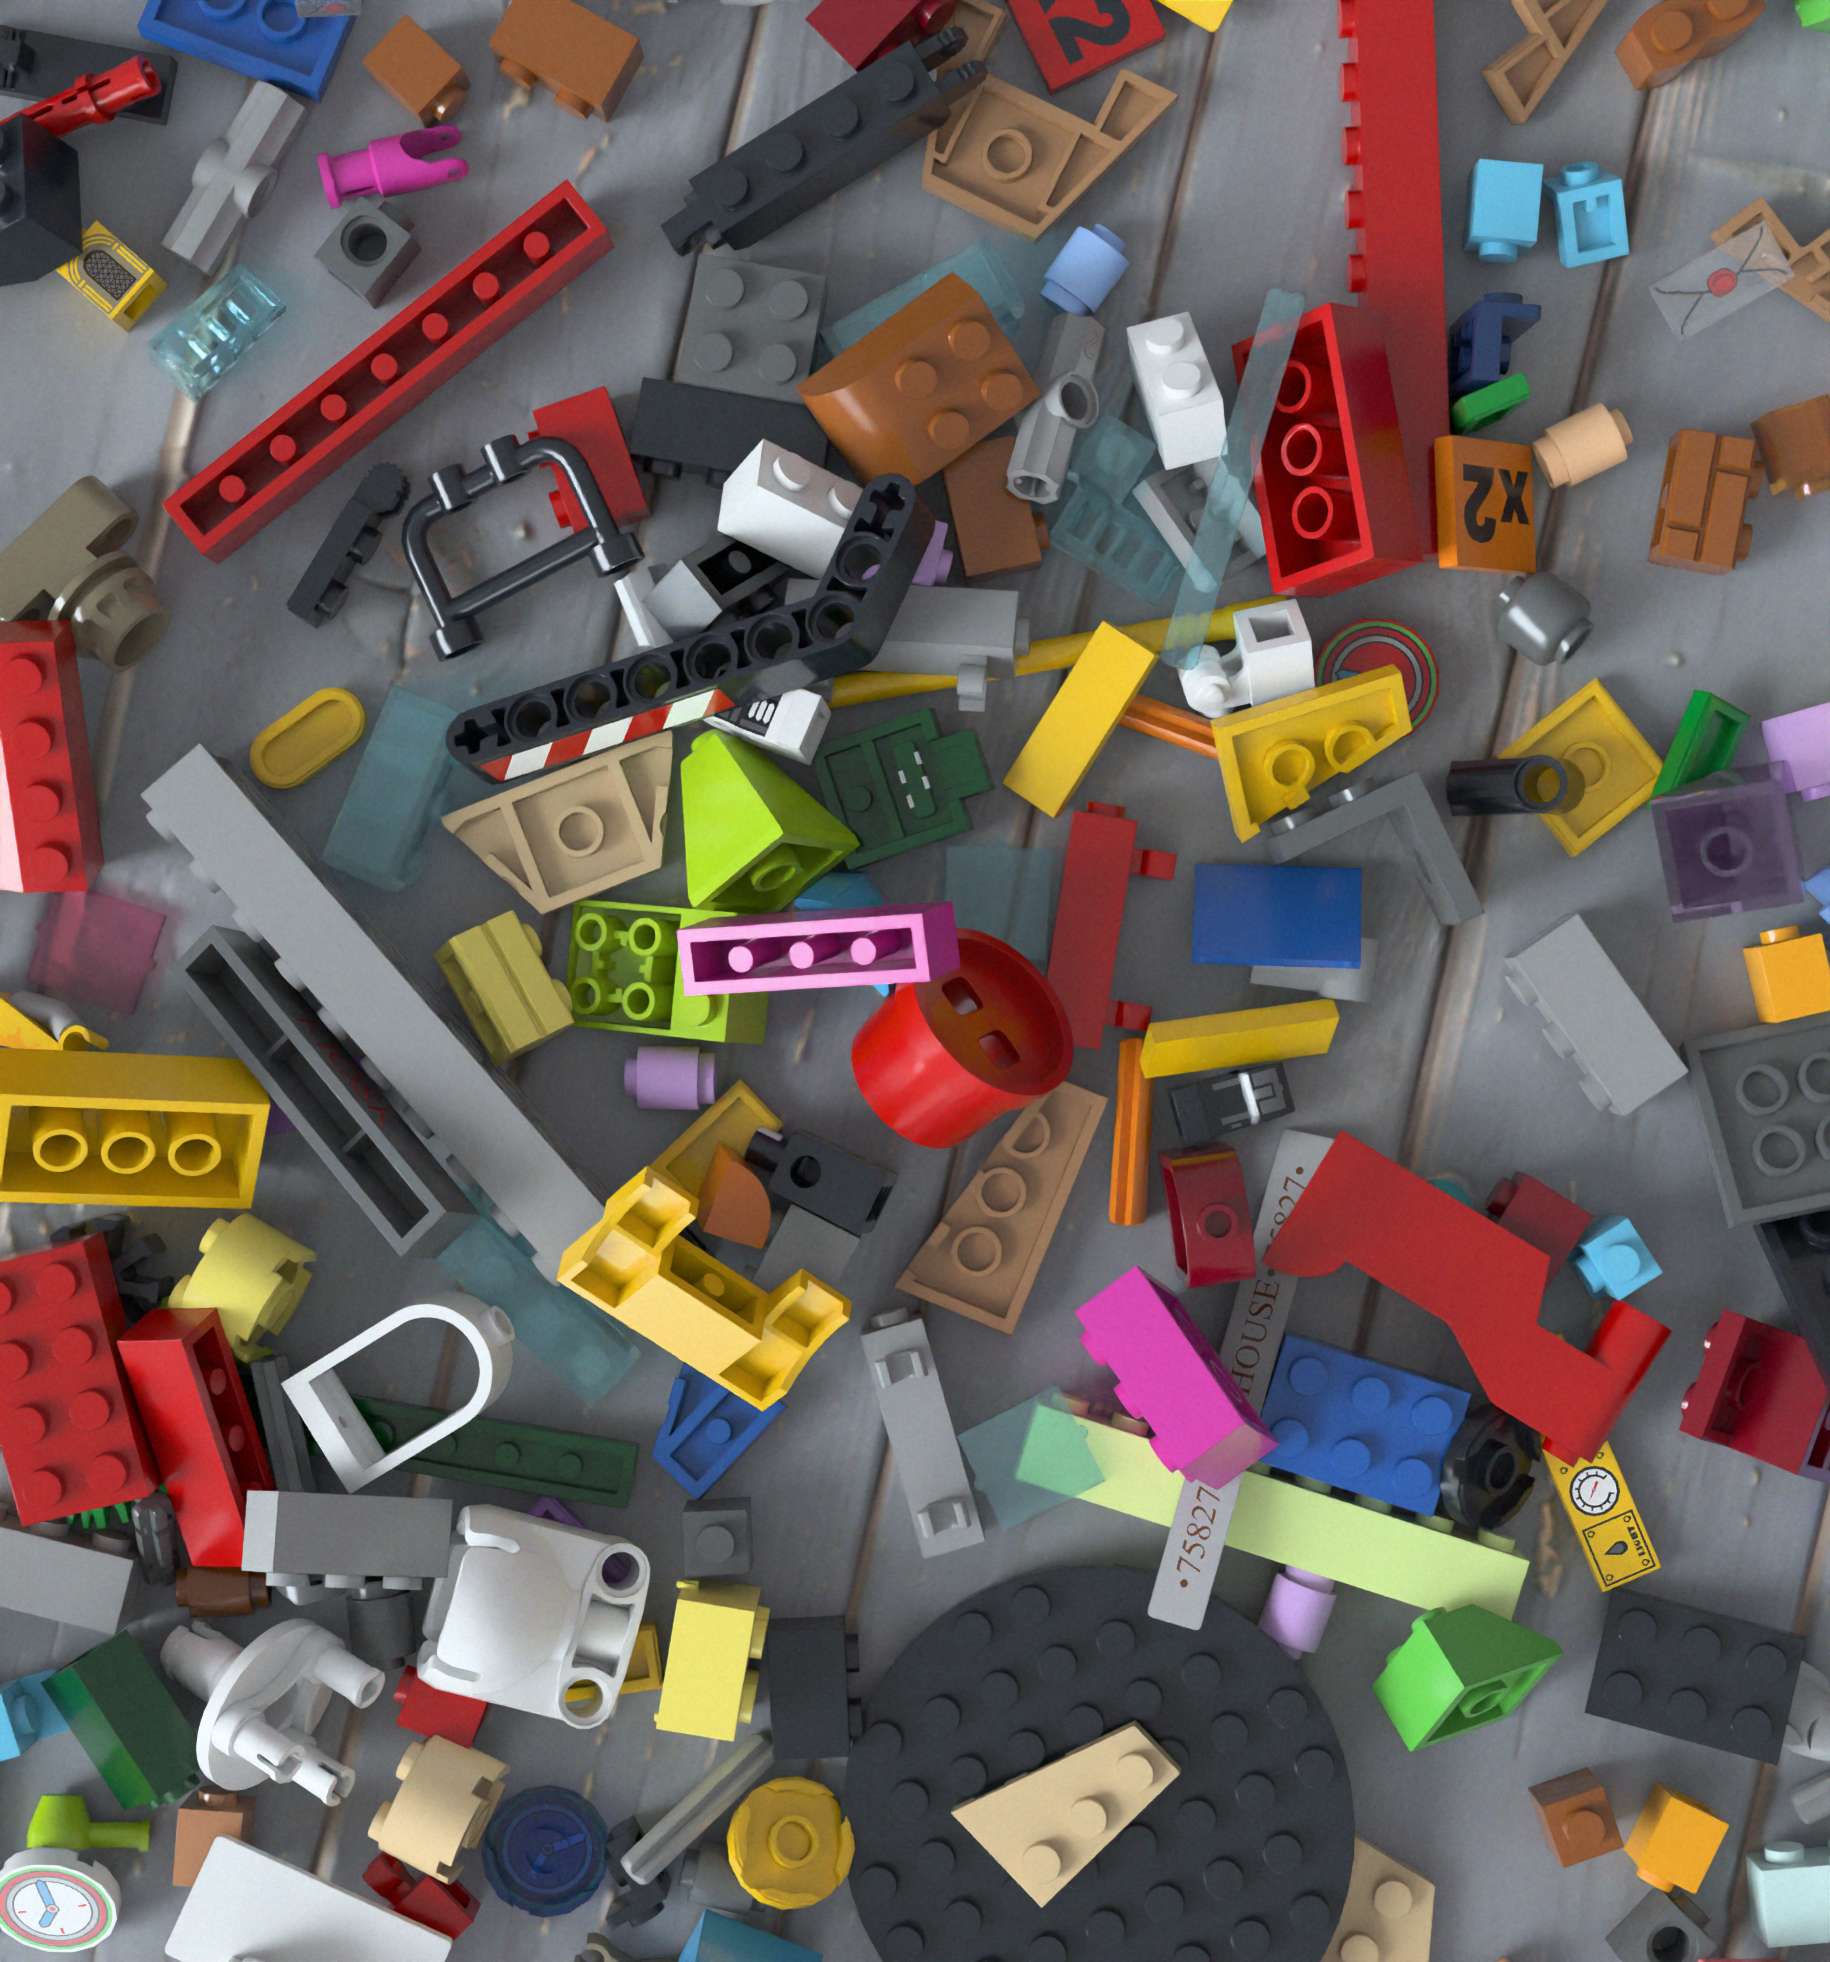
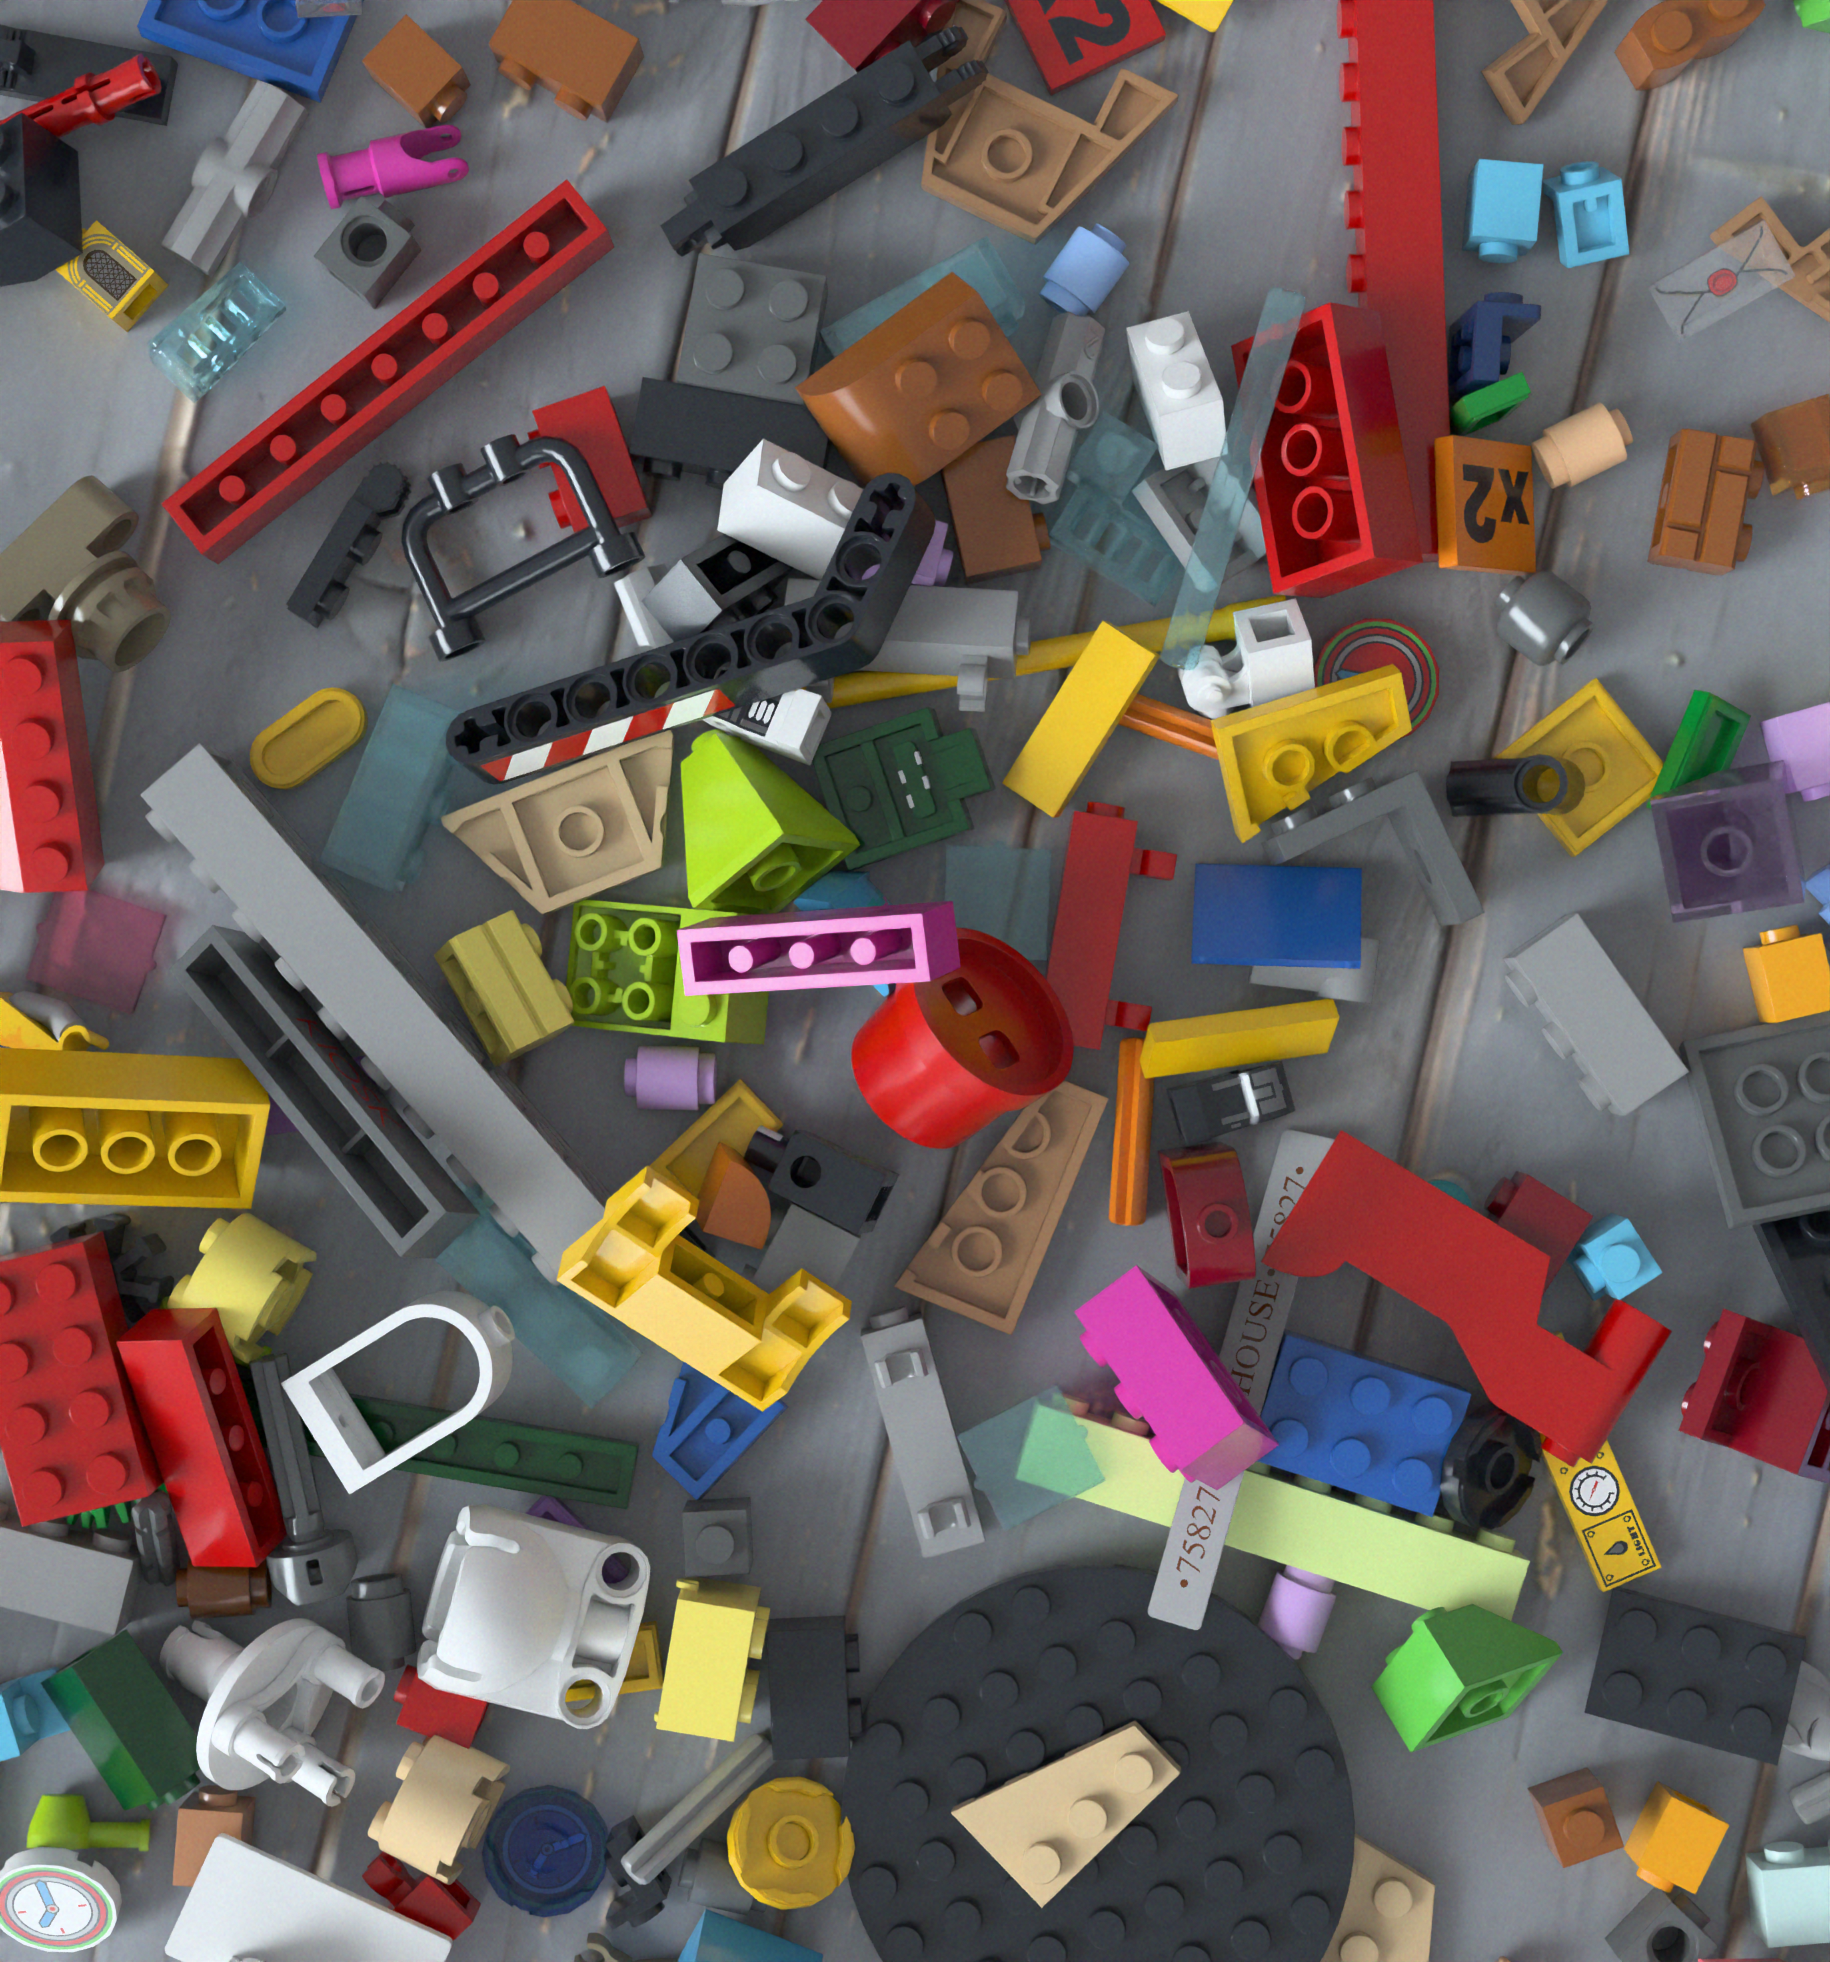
(346, 1538): light grey brick -> none

